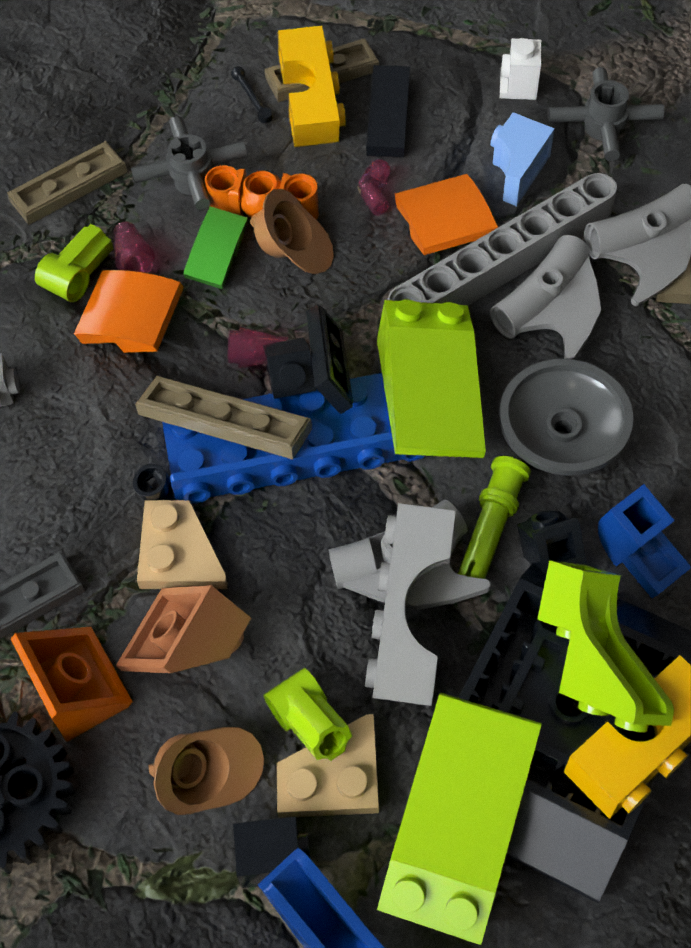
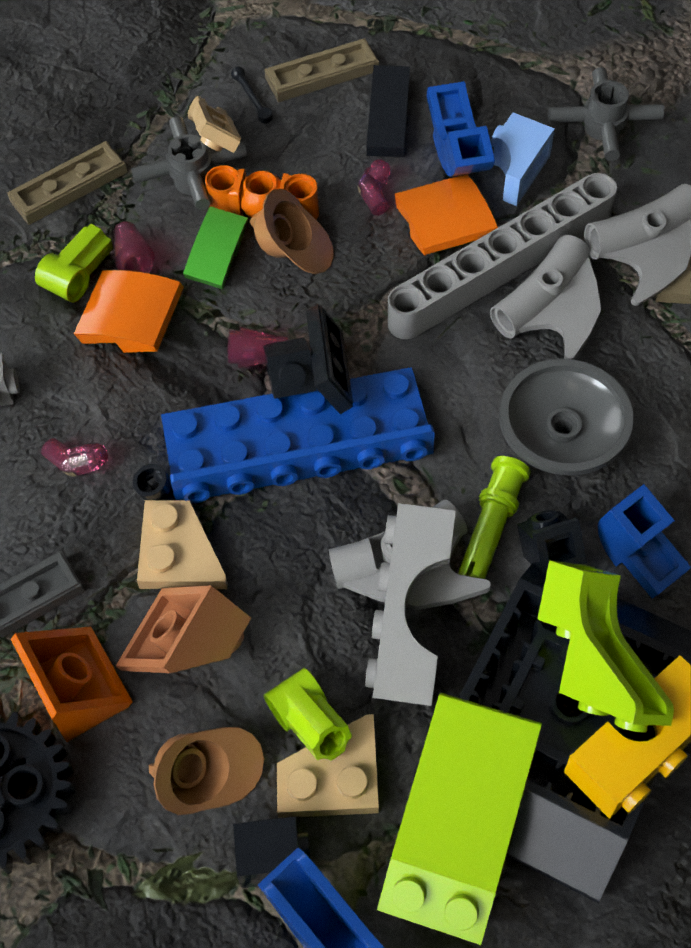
(76, 460): none -> clear pink arm
(214, 126): none -> tan hinge
(224, 417): dark tan tile -> none
(306, 60): yellow arch -> none
(431, 379): lime slope -> none
(457, 140): none -> blue arch
(521, 70): white brick -> none

